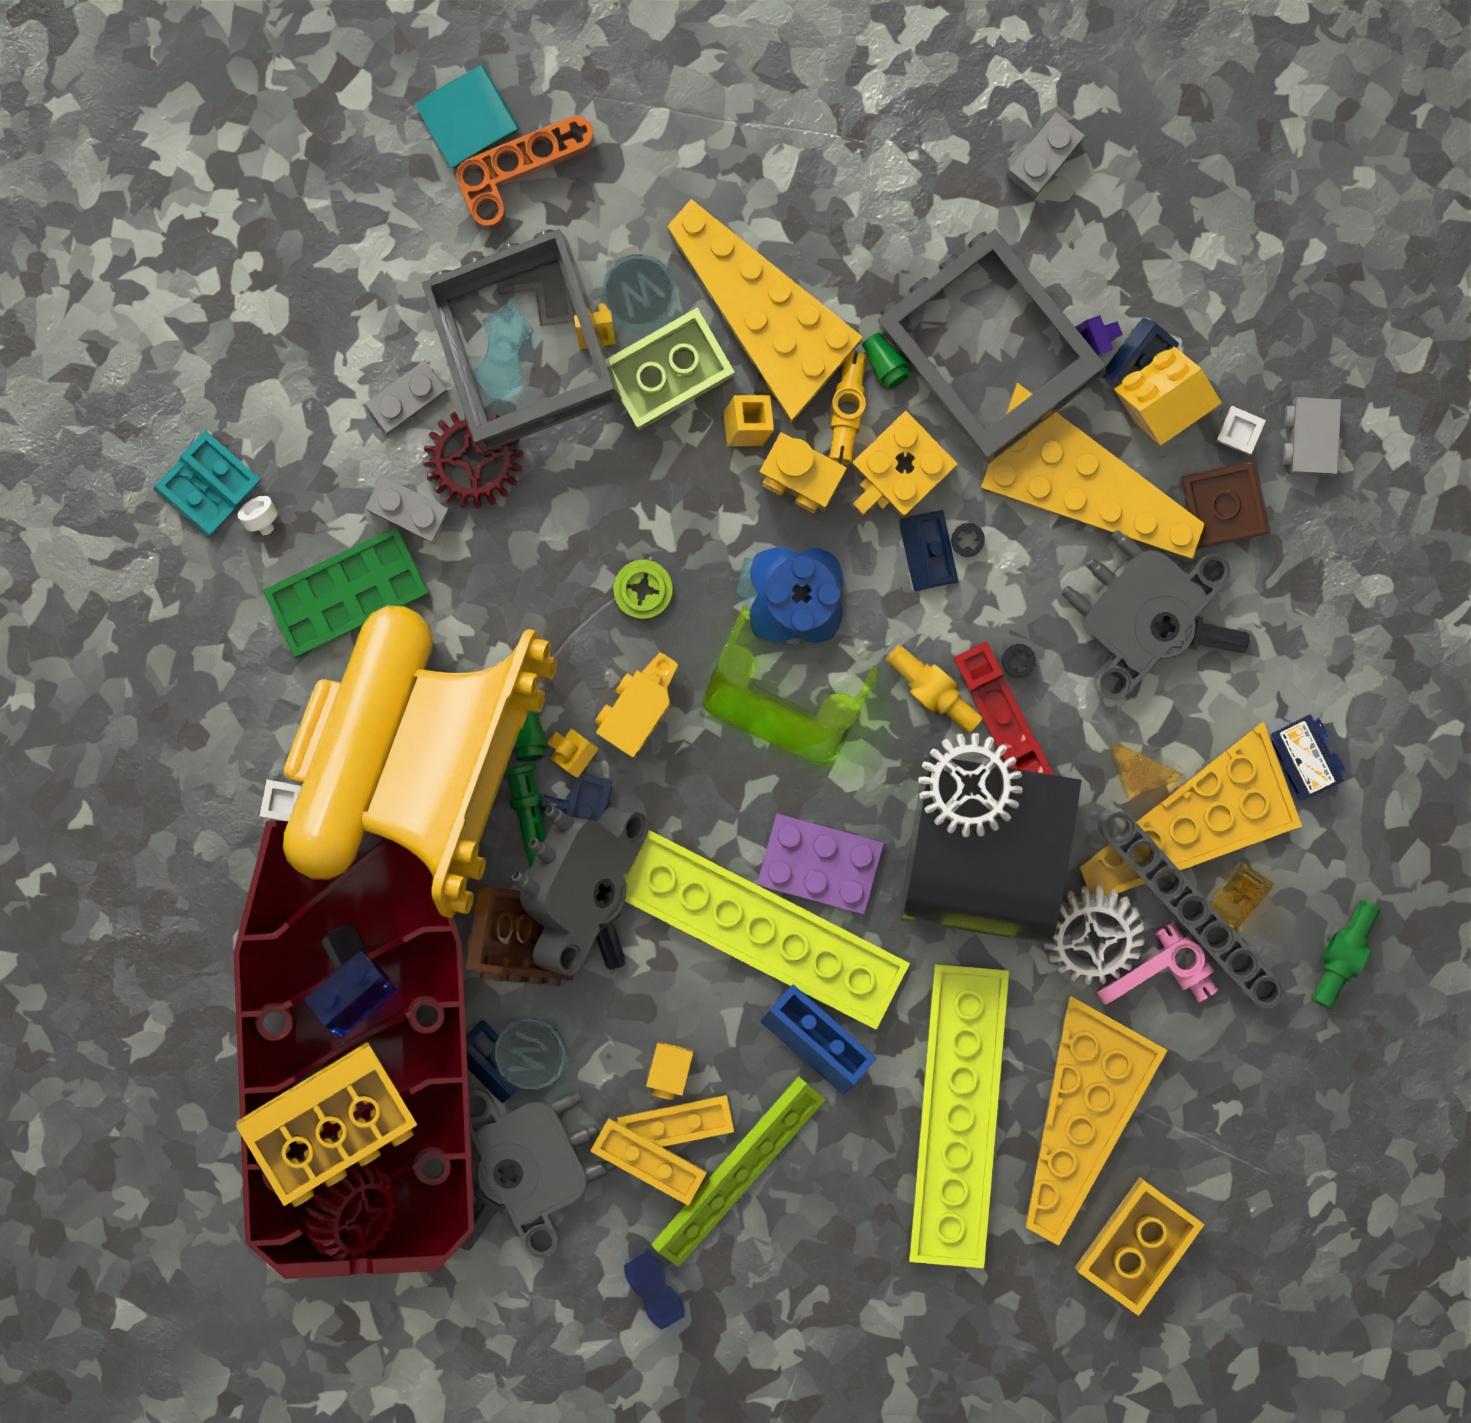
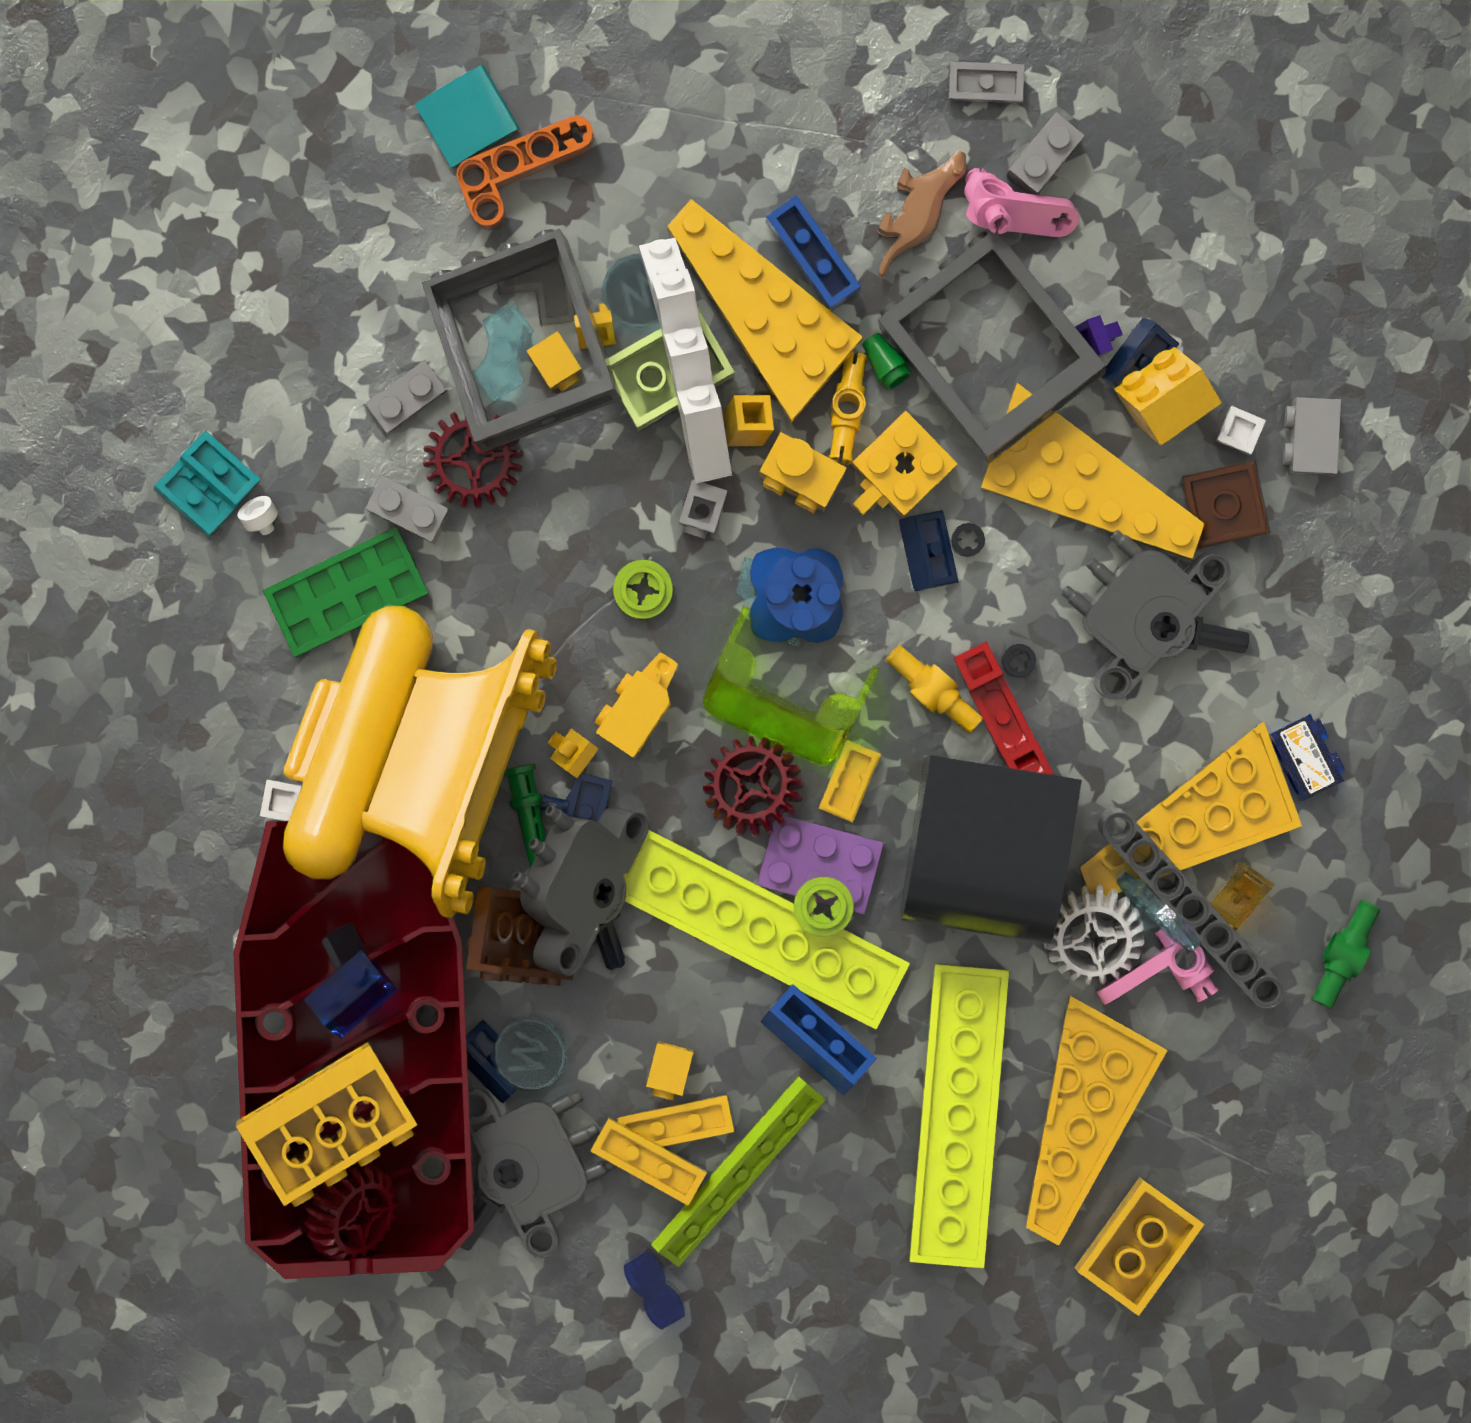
(531, 740): green cone -> none
(555, 363): none -> yellow brick
(688, 360): none -> white arch
(705, 495): none -> light grey brick
(759, 773): none -> dark red gear
(813, 253): none -> blue brick
(841, 909): none -> lime gear
(849, 781): none -> yellow plate
(921, 207): none -> medium nougat animal
(986, 82): none -> light grey plate
(992, 759): white gear -> none
(1001, 209): none -> bright pink piece
(1138, 772): clear yellow slope -> none
(1157, 911): none -> clear light blue tile

